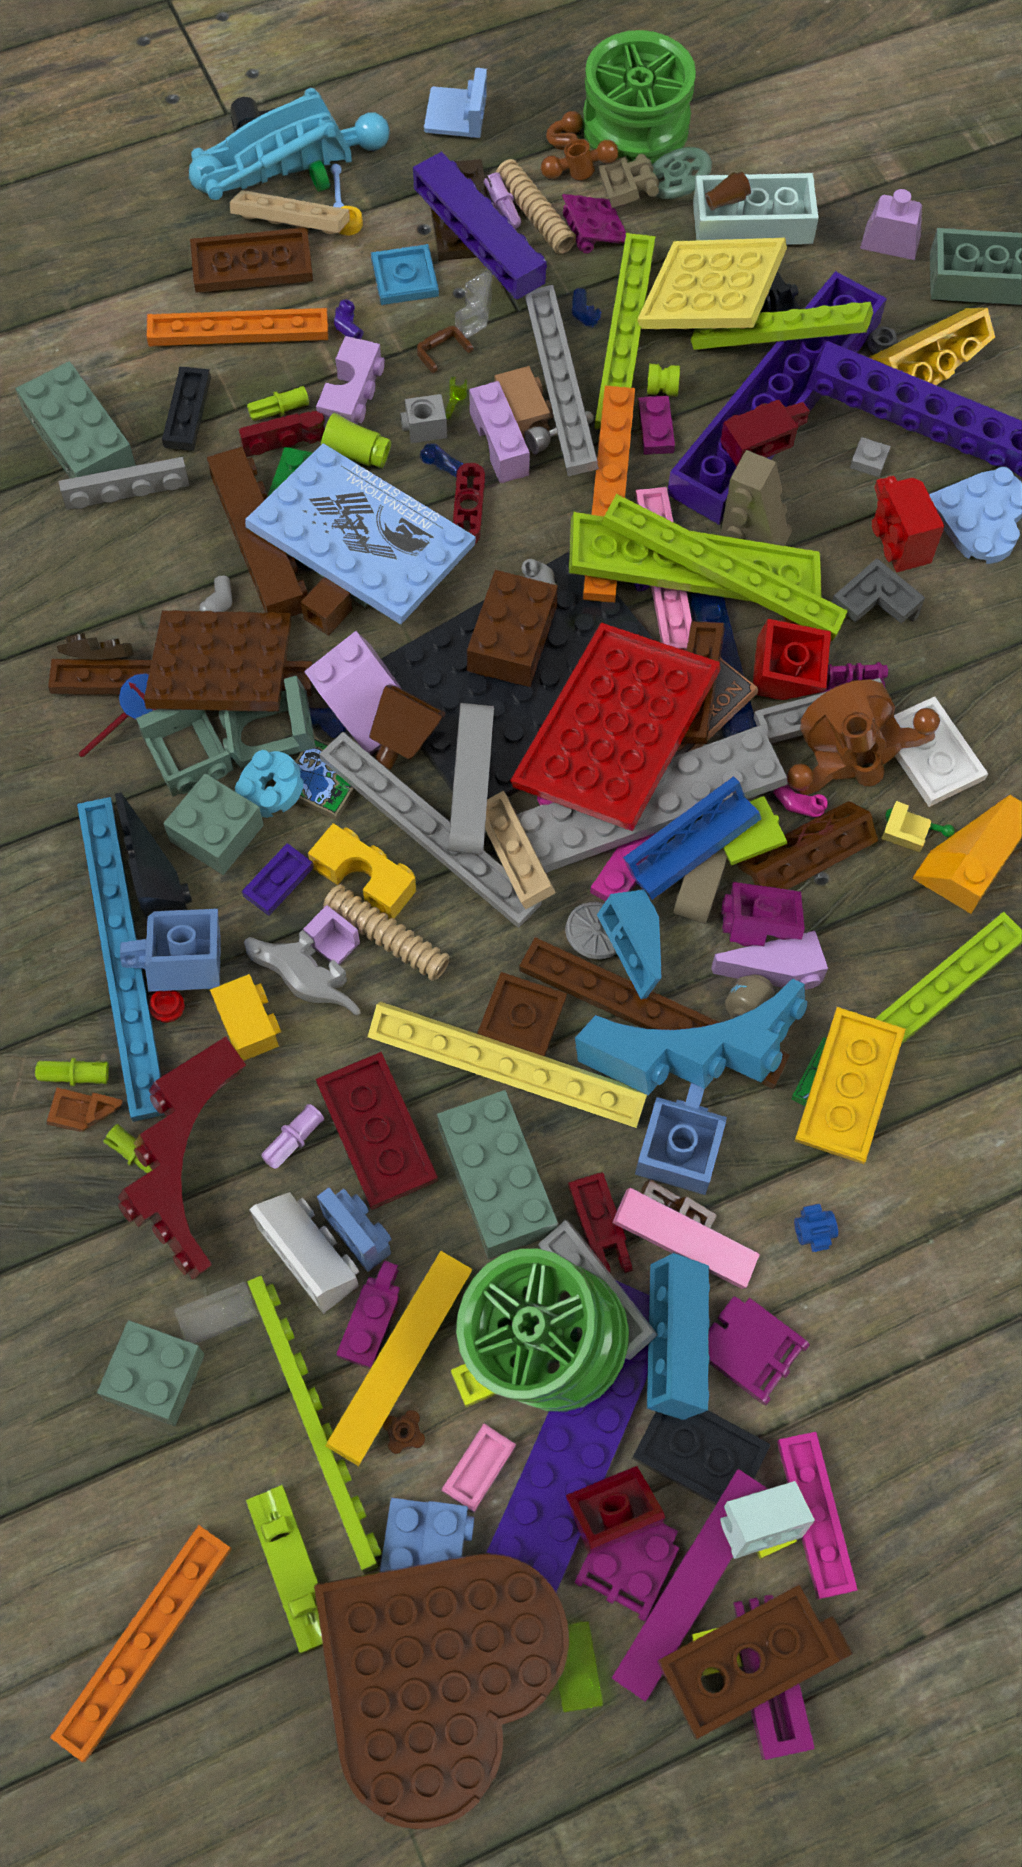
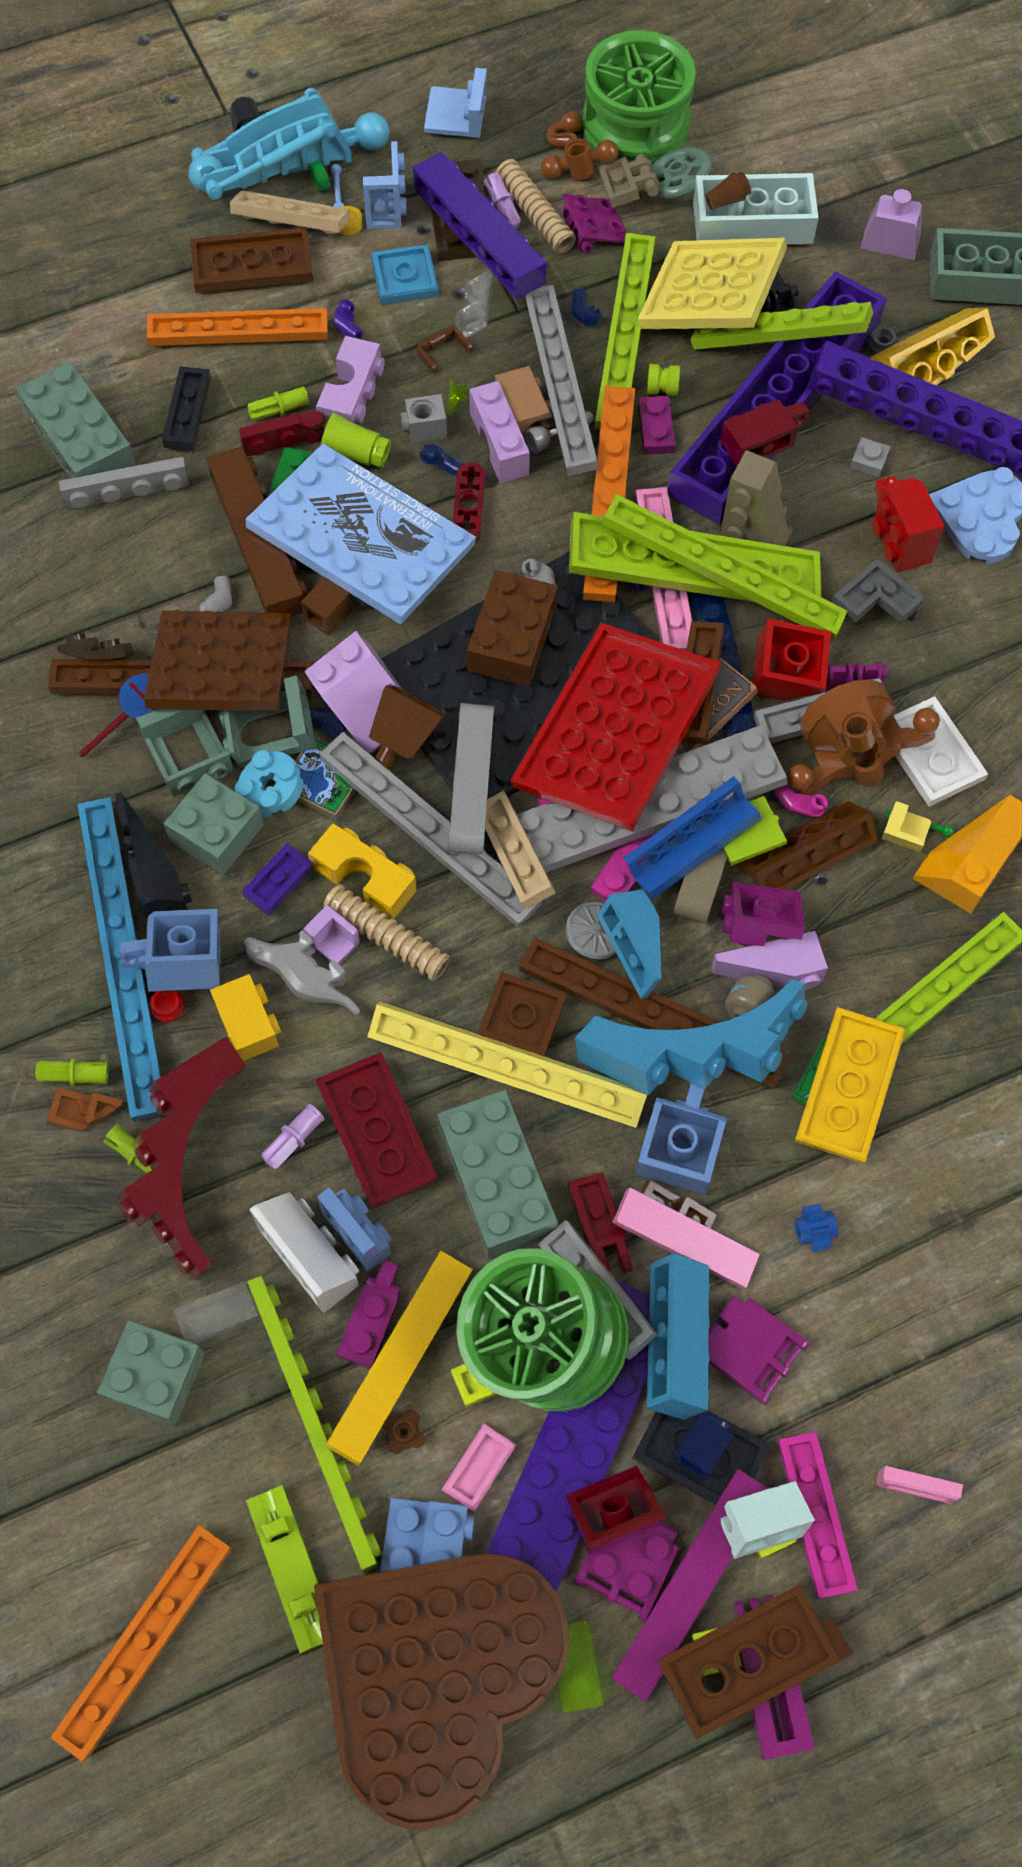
(383, 197): none -> light blue bracket
(704, 1444): none -> clear blue brick
(919, 1485): none -> bright pink tile

